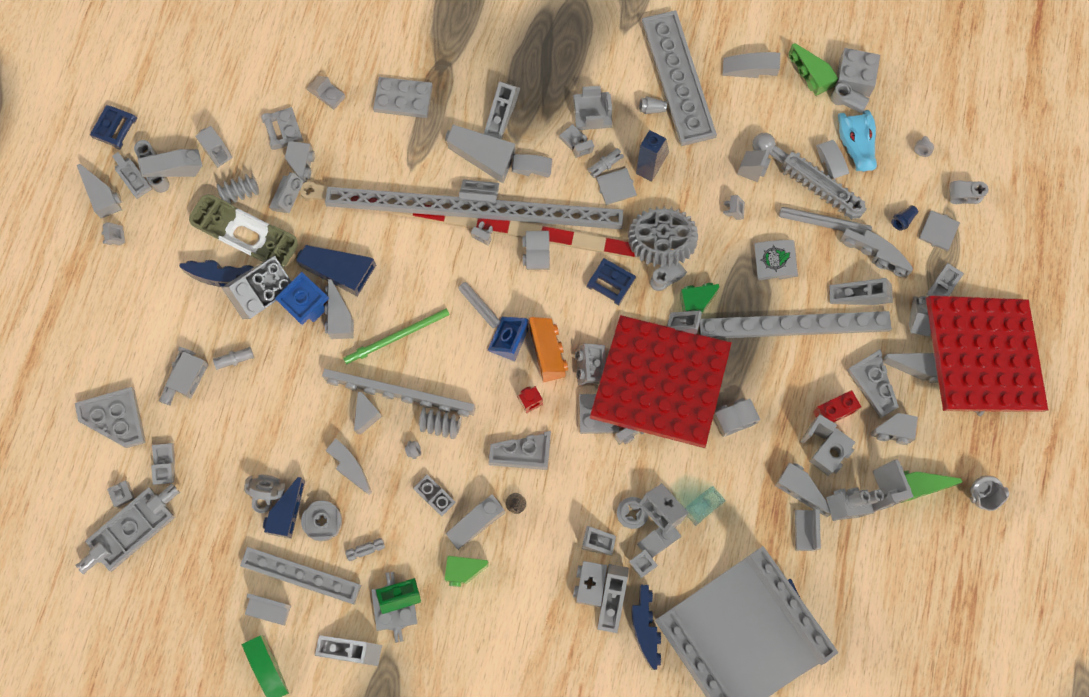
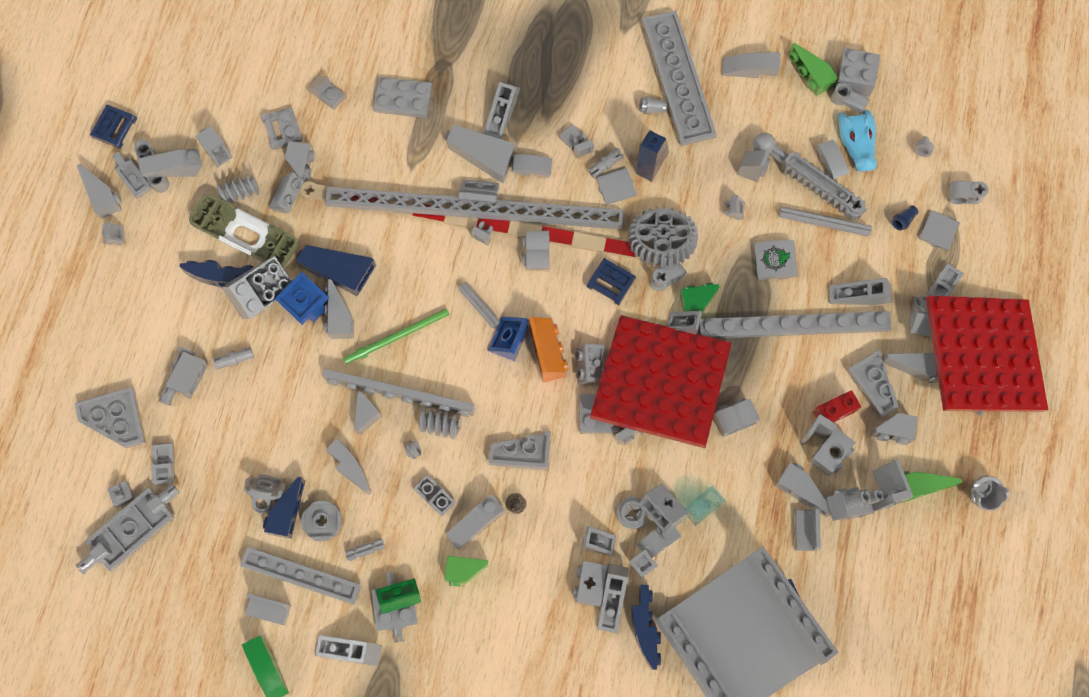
(530, 399): red brick -> none
(592, 109): light grey panel -> none
(884, 253): light grey slope -> none

